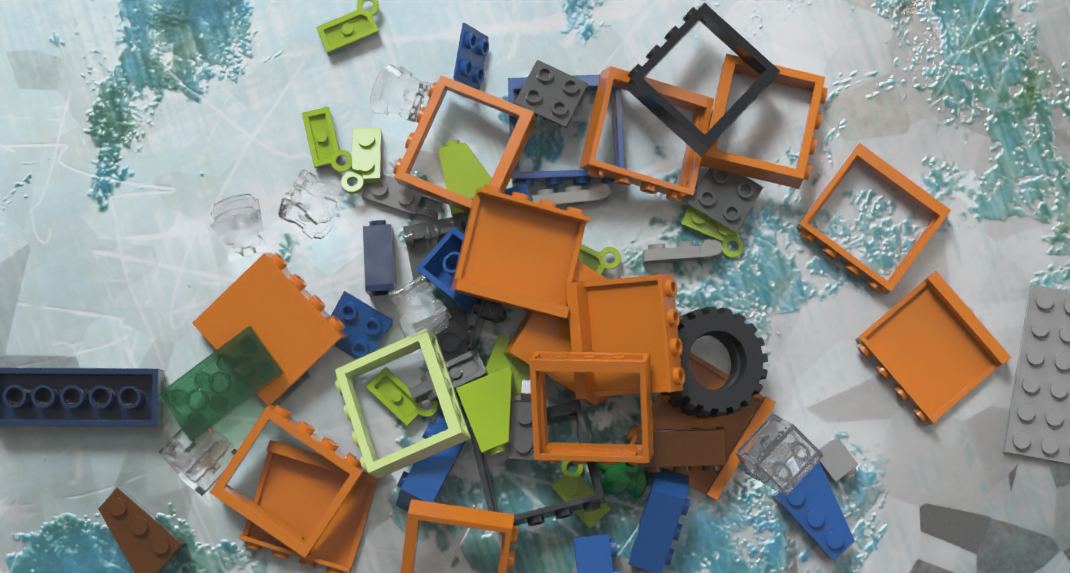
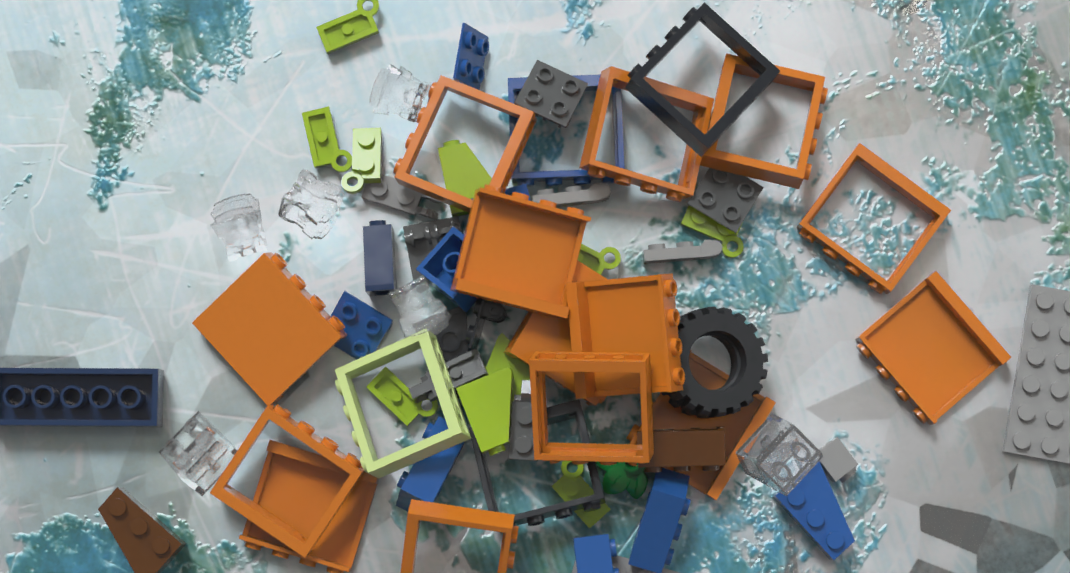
(221, 383): clear green plate -> none

